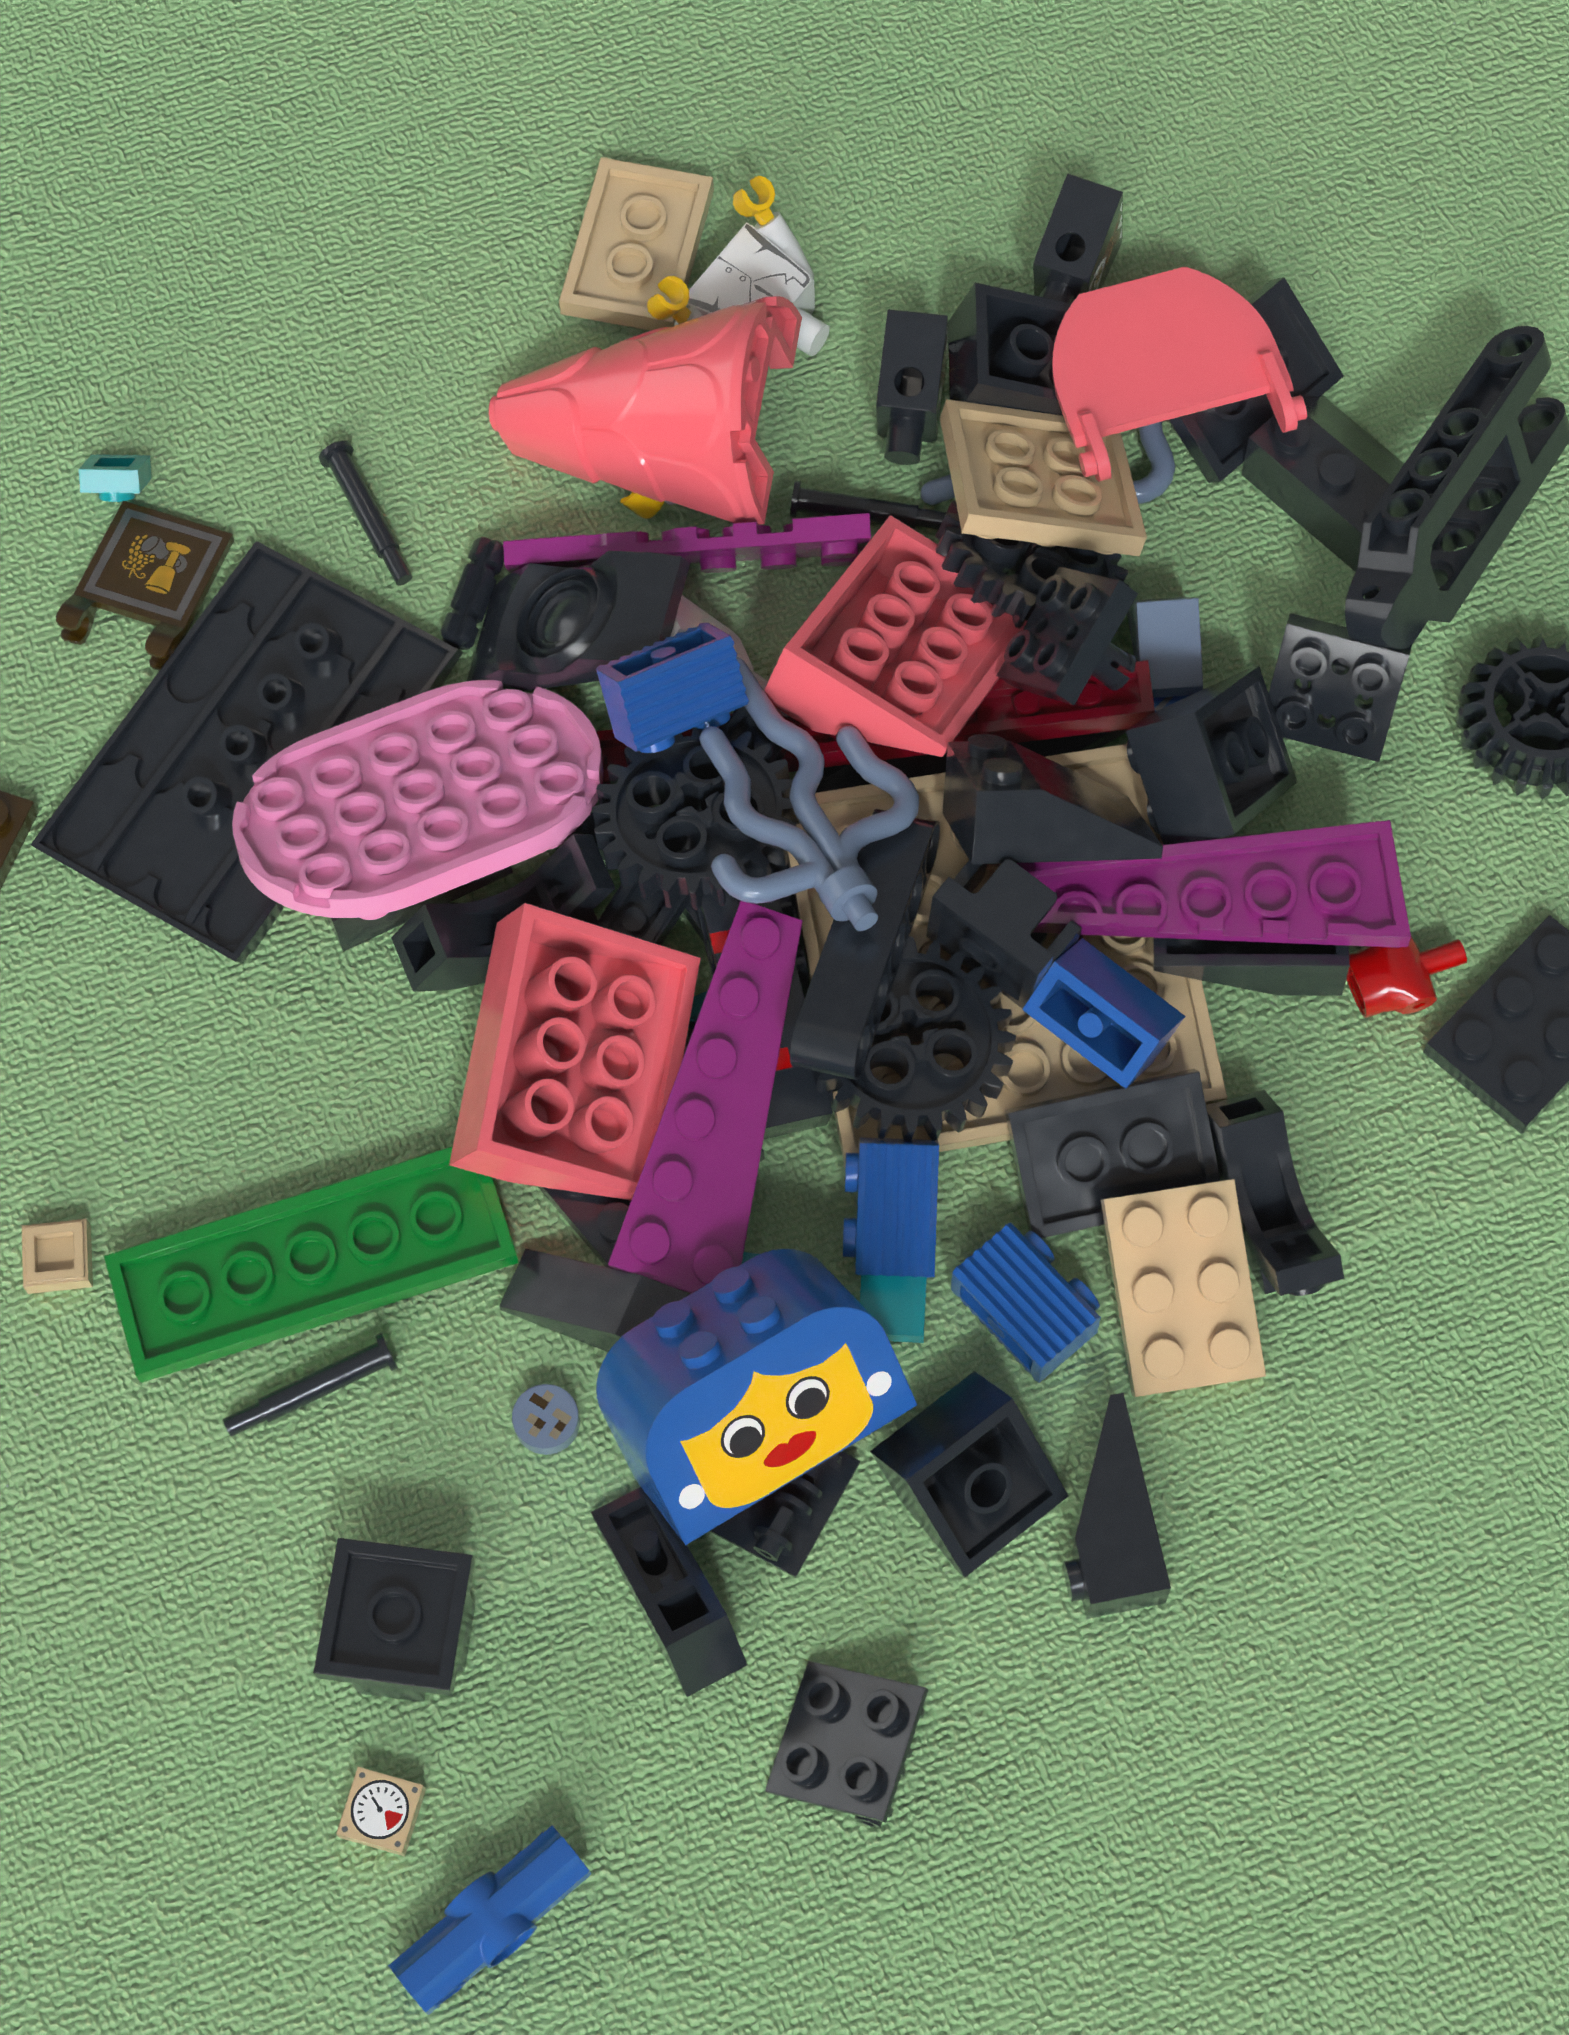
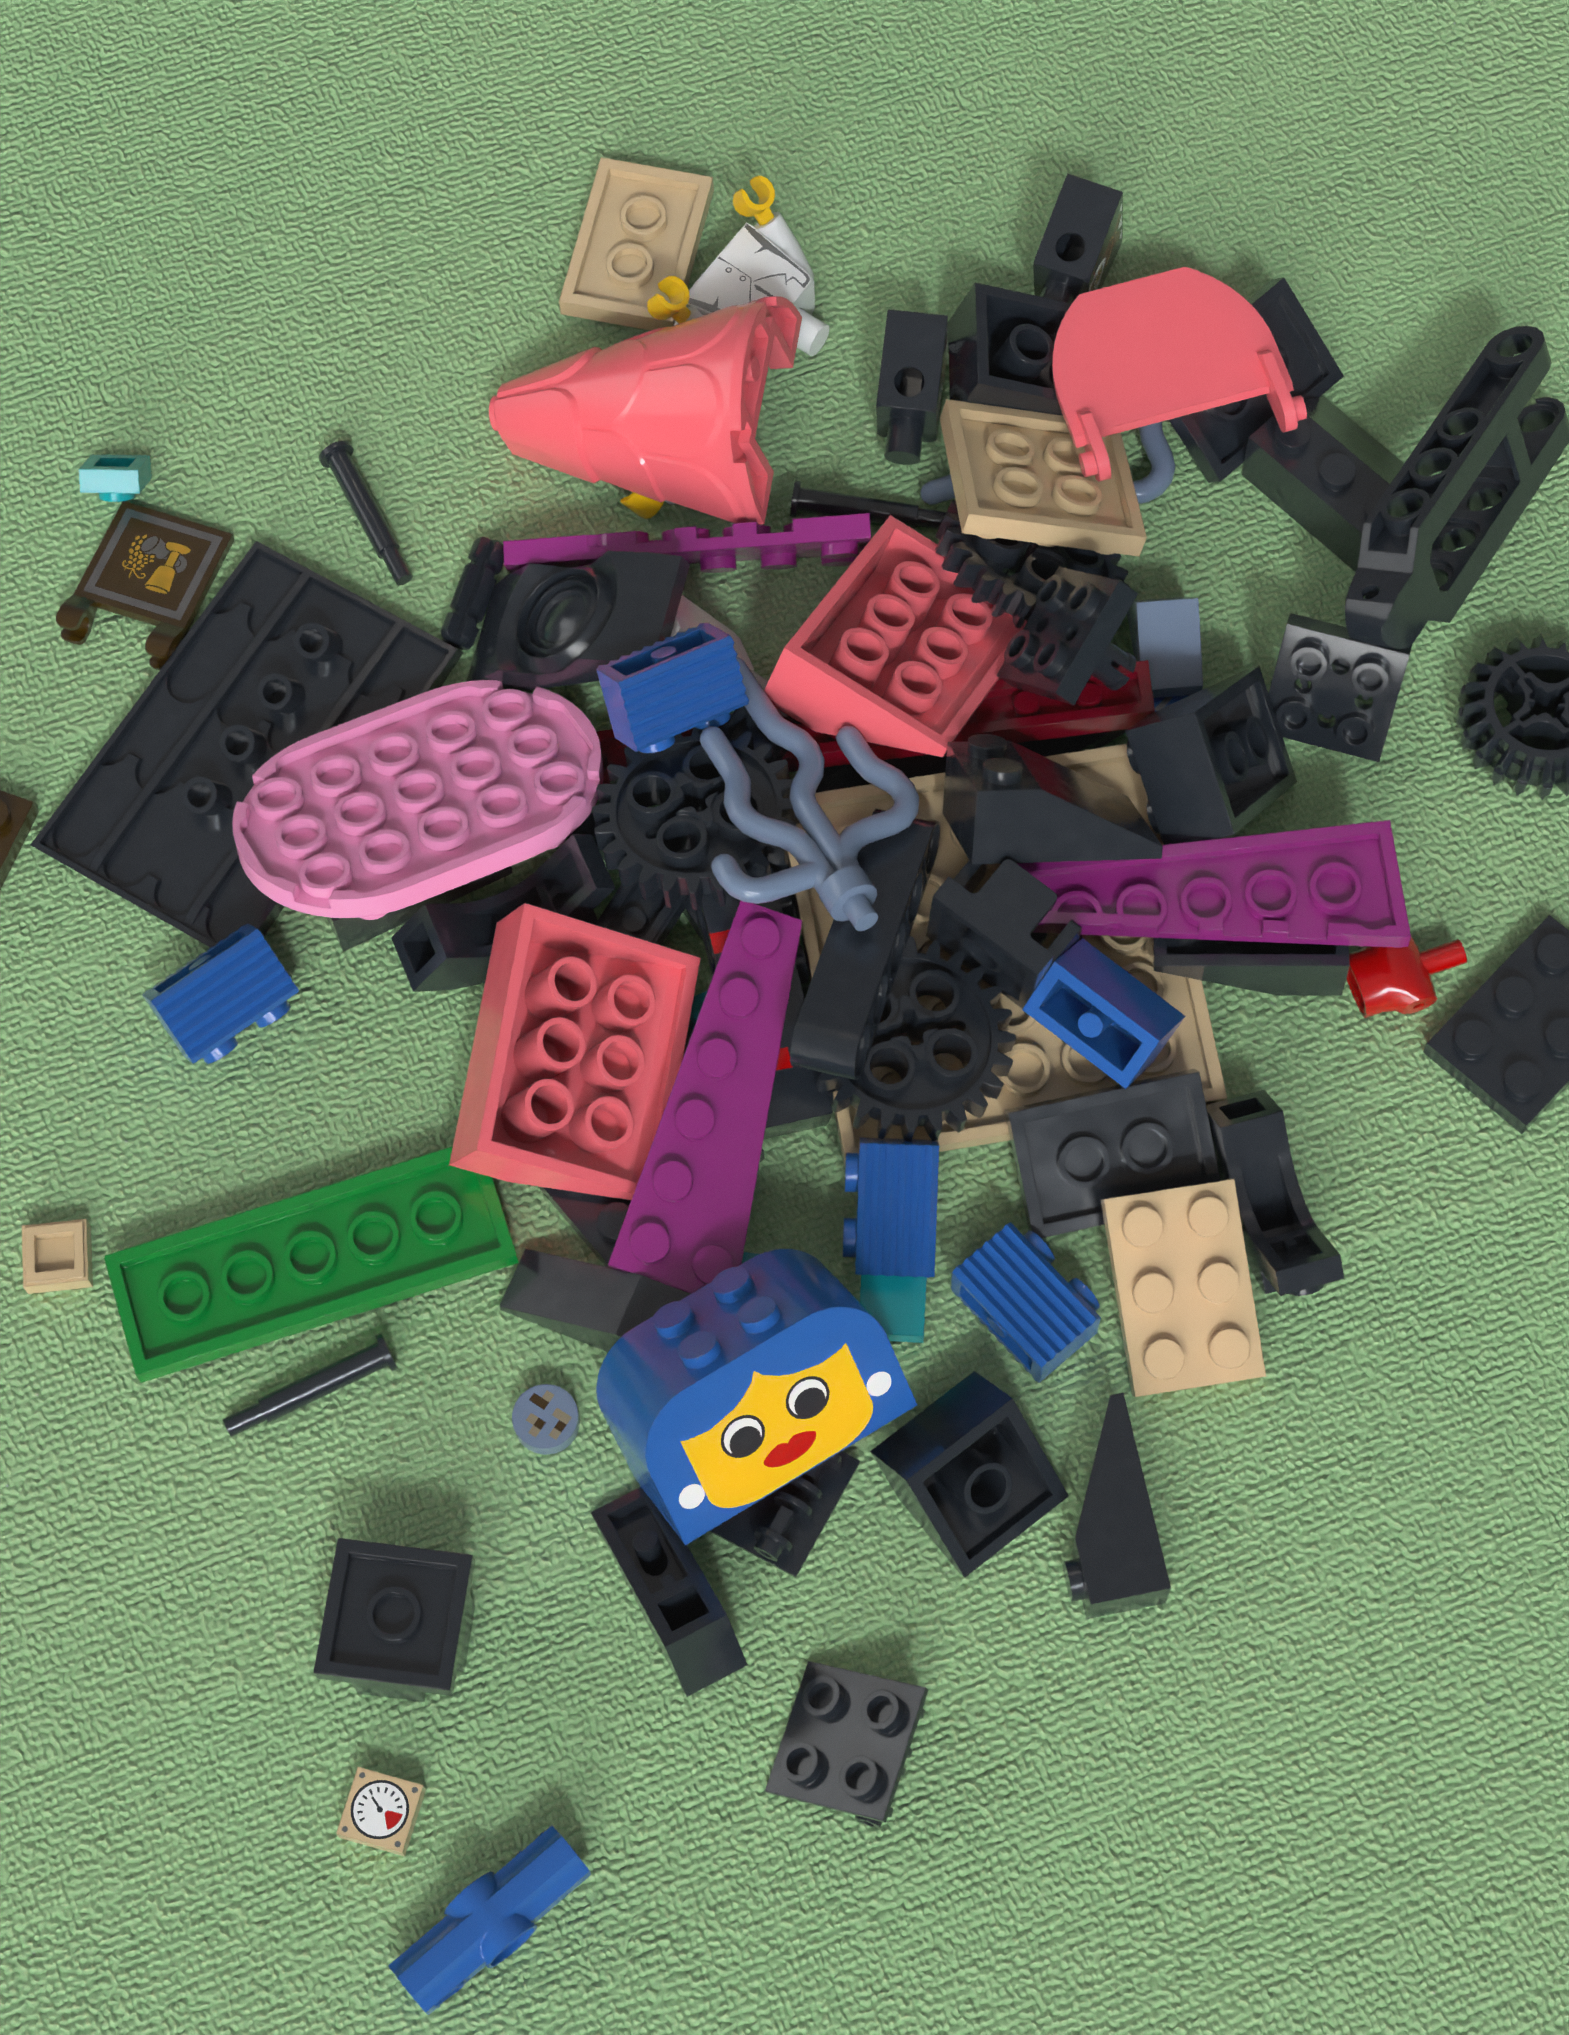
(222, 995): none -> blue brick

